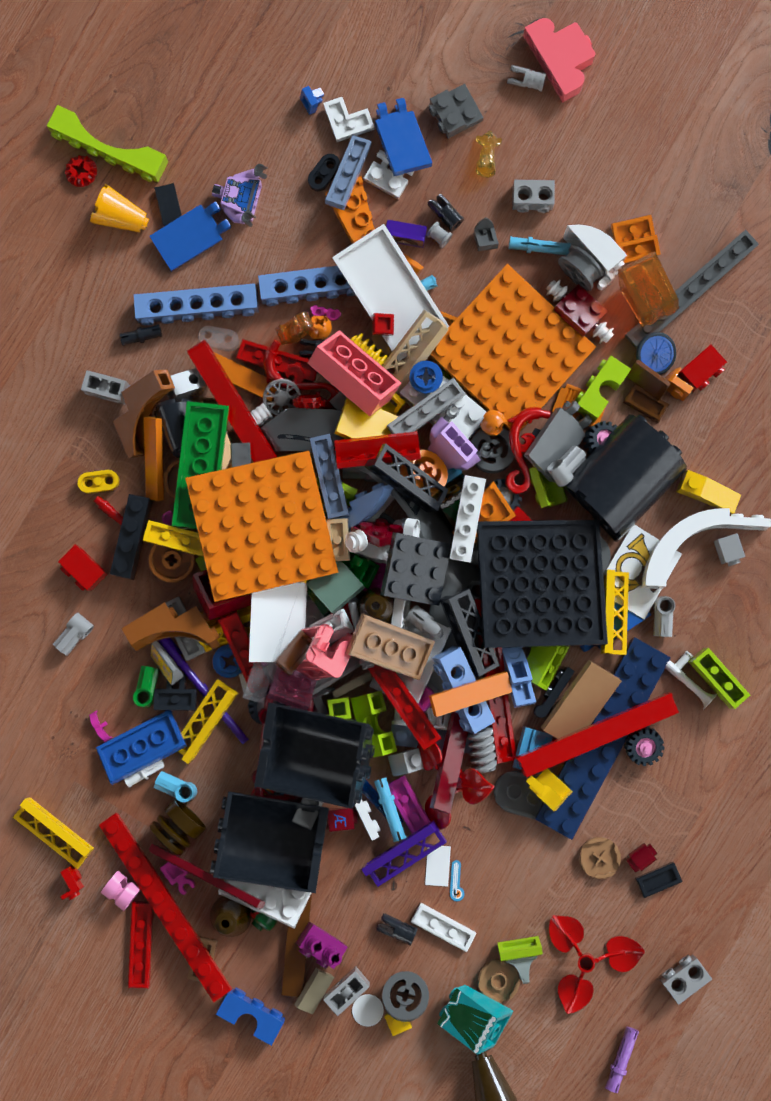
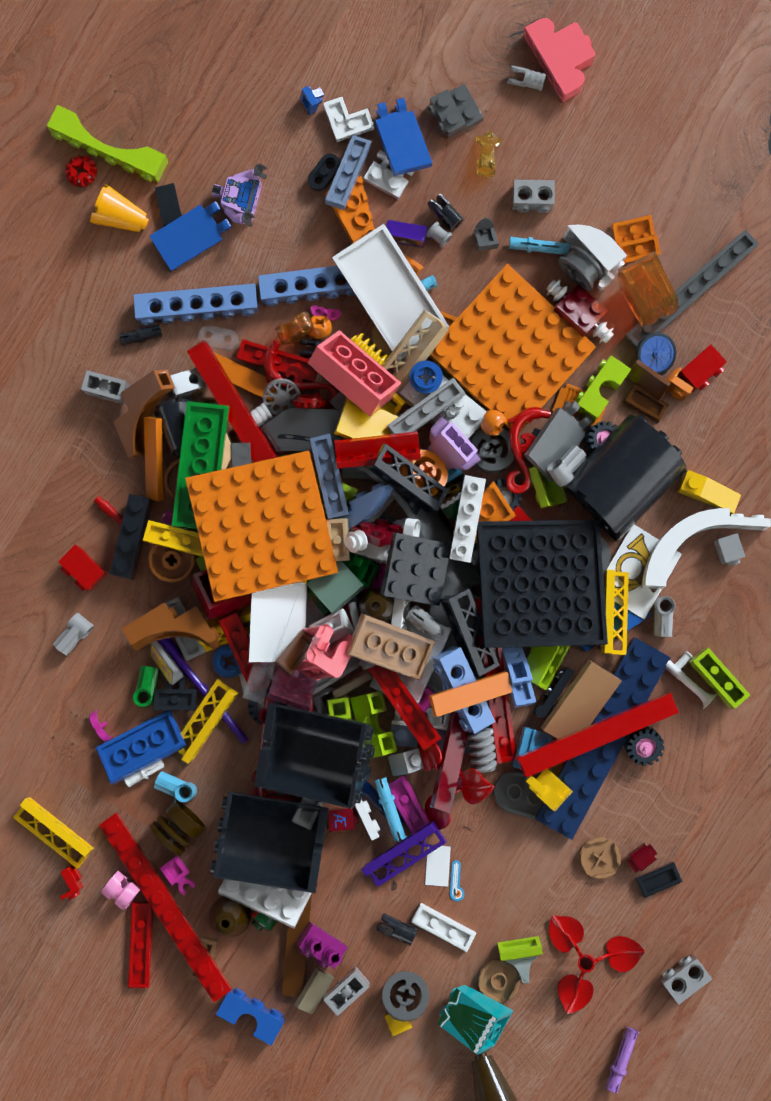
(99, 481): yellow plate -> none
(206, 876): dark red tile -> none
(367, 1010): white sticker -> none
(383, 324): red tile -> none

